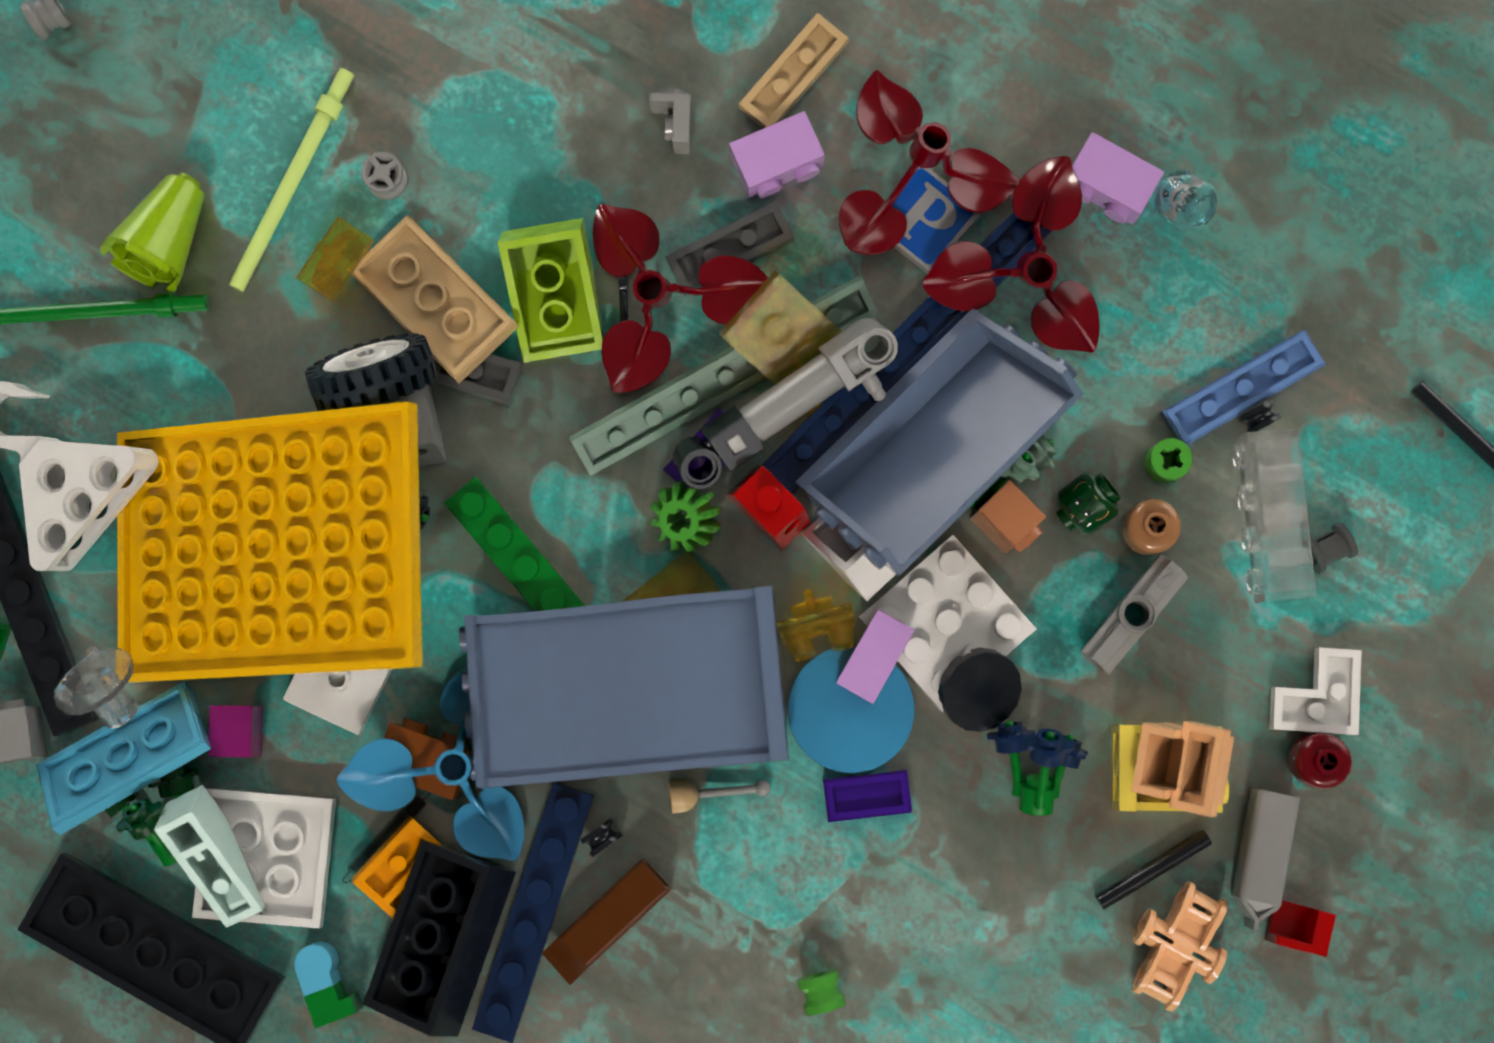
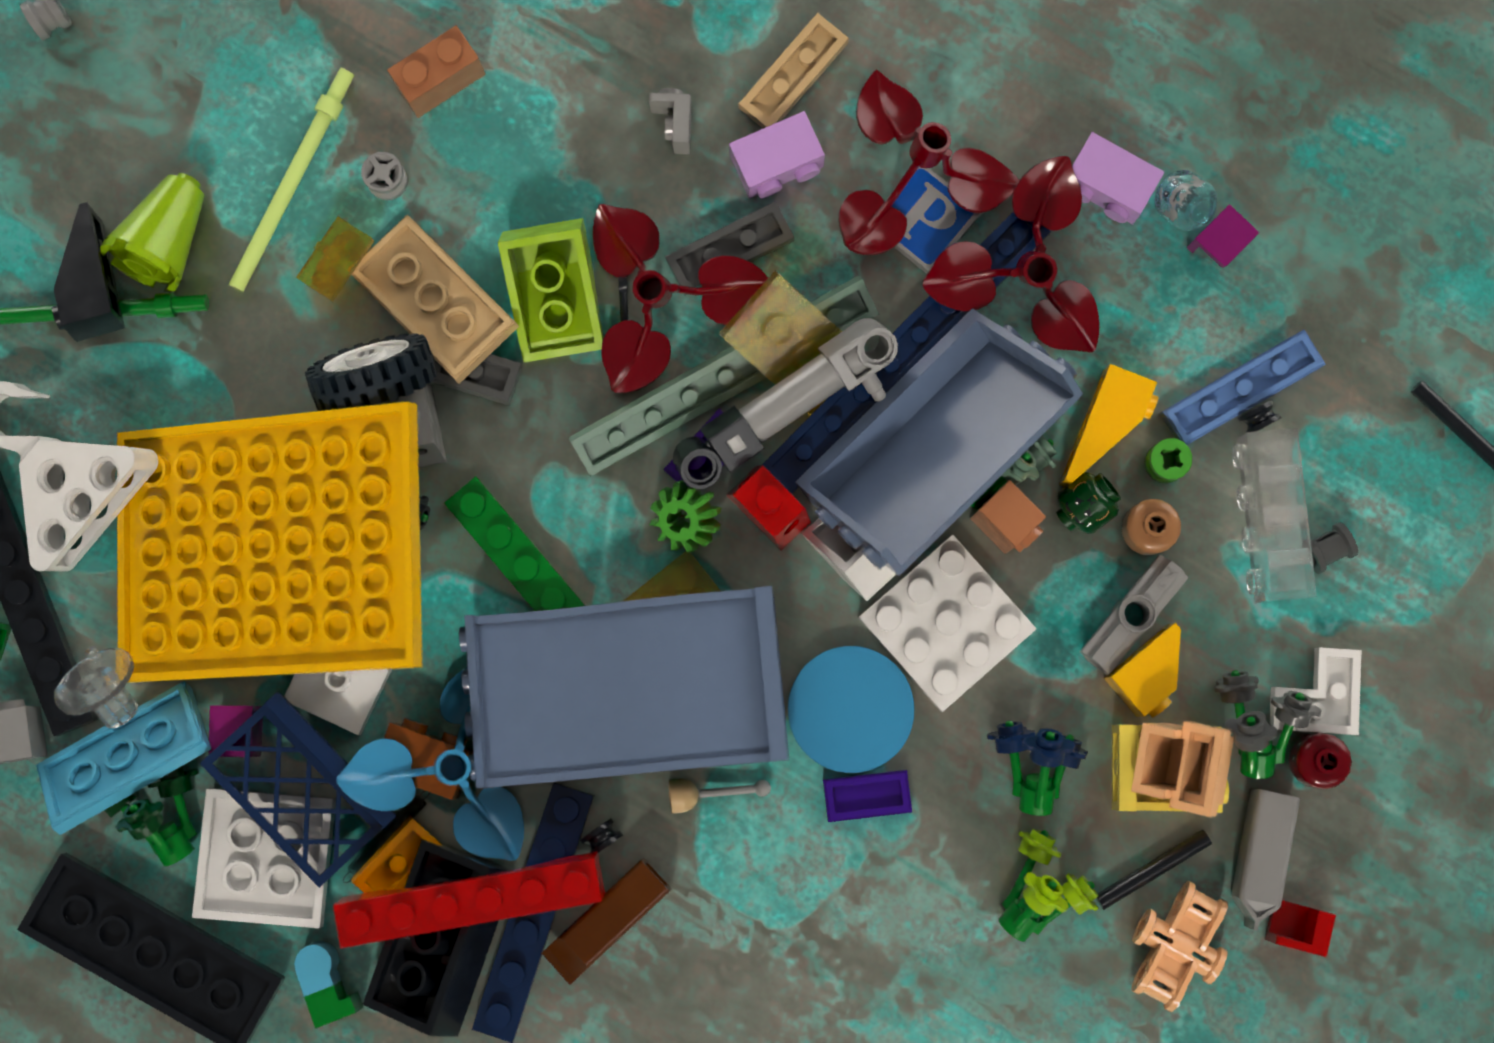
(86, 282): none -> black slope
(209, 855): light aqua slope -> none
(322, 758): none -> dark blue fence
(436, 71): none -> nougat brick
(469, 901): none -> red arch
(817, 619): clear yellow hips -> none
(821, 992): bright green wheel -> none
(875, 656): lavender tile -> none
(980, 689): black tile -> none
(1043, 893): none -> lime plant
(1114, 411): none -> yellow slope
(1149, 673): none -> yellow slope
(1225, 236): none -> magenta panel
(1251, 730): none -> dark grey plant

